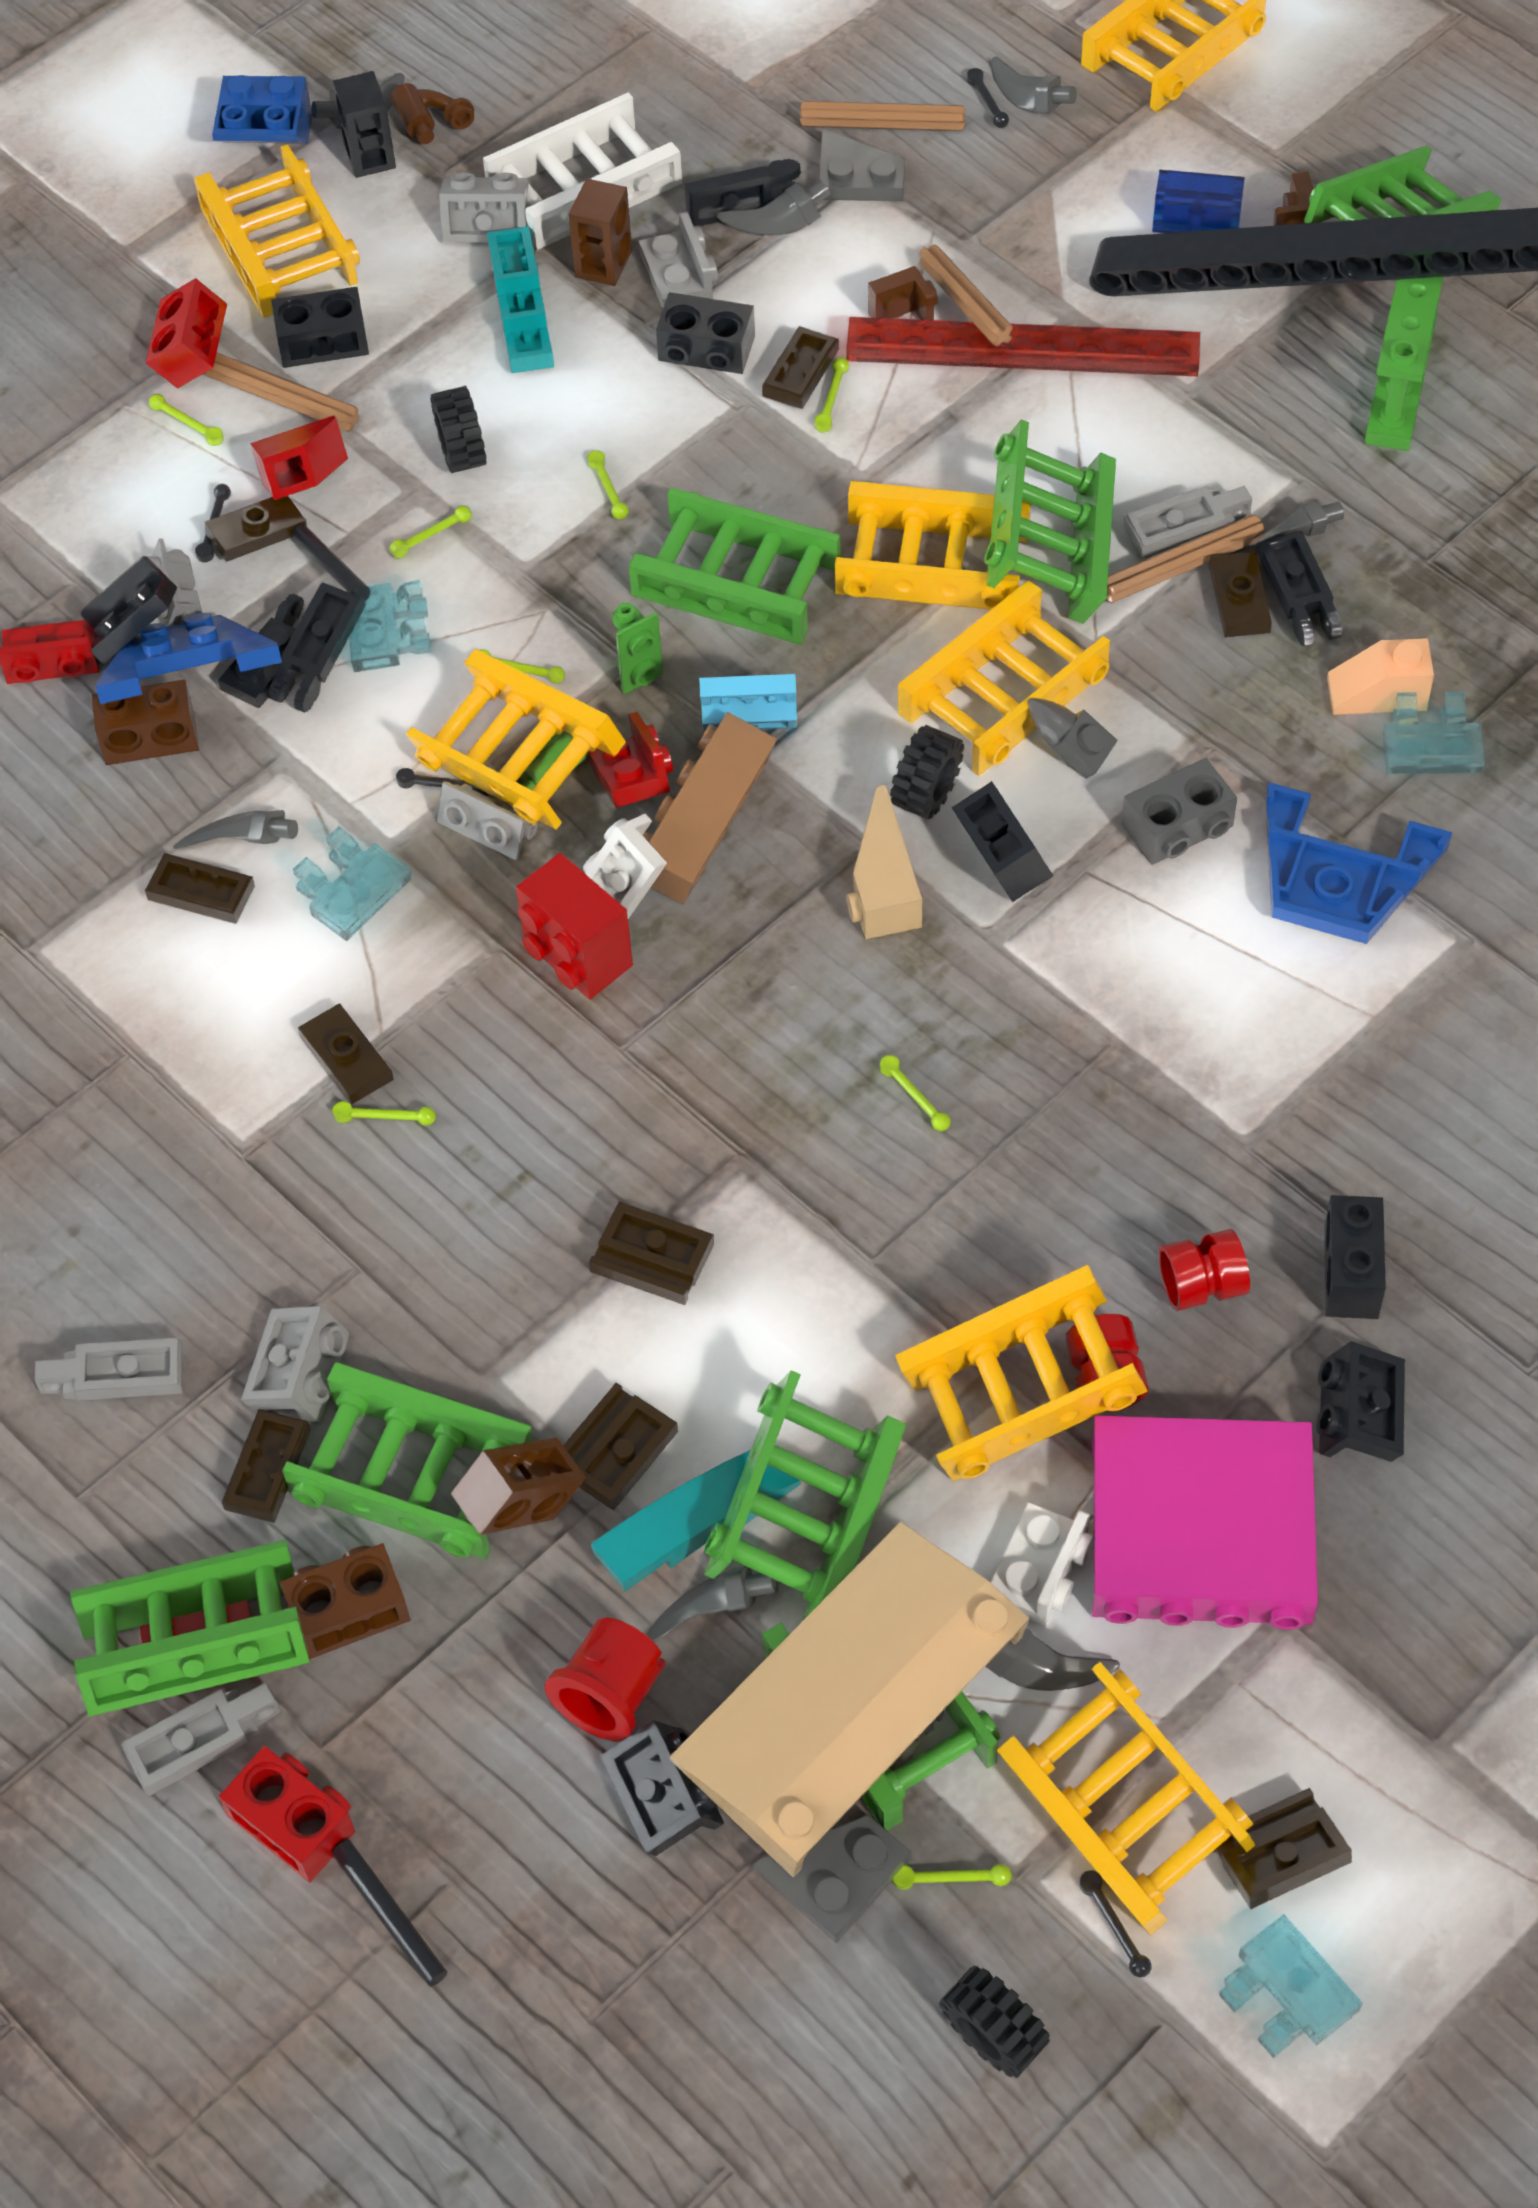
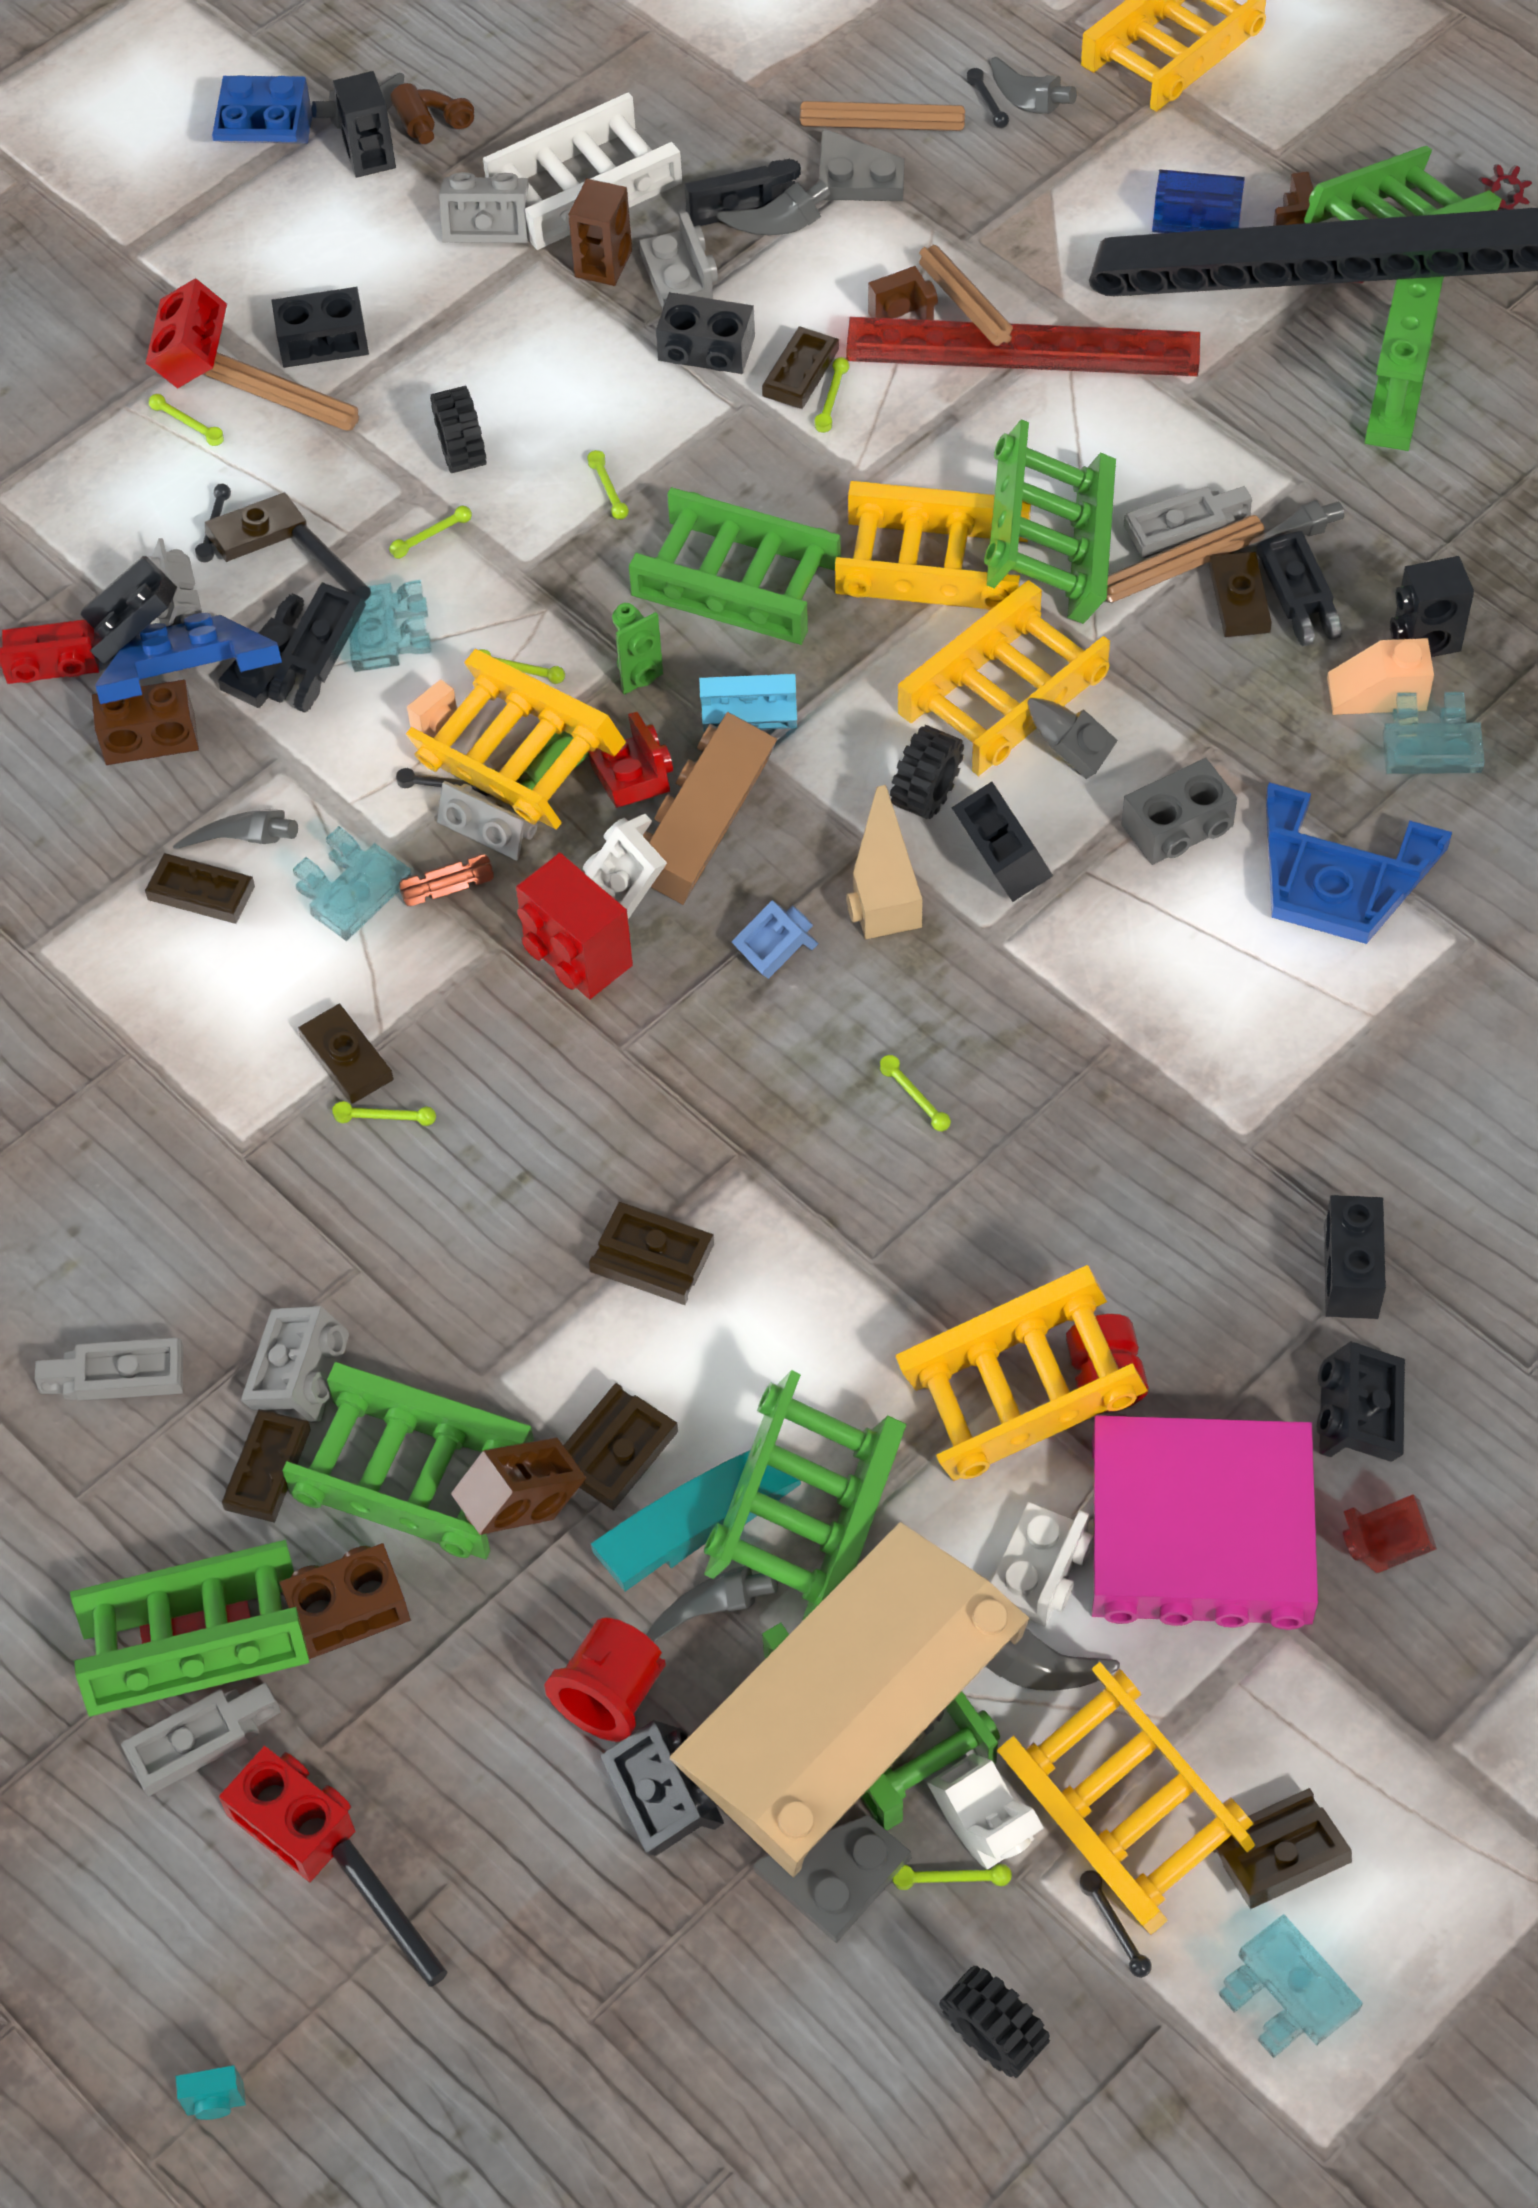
(210, 2092): none -> teal plate
(250, 256): yellow fence -> none
(299, 457): red slope -> none
(432, 708): none -> light nougat plate
(446, 879): none -> axle
(520, 299): teal slope -> none
(774, 937): none -> medium blue bracket
(984, 1811): none -> white brick
(1205, 1269): red wheel -> none
(1388, 1534): none -> clear red bracket
(1434, 605): none -> black brick
(1514, 196): none -> dark red gear

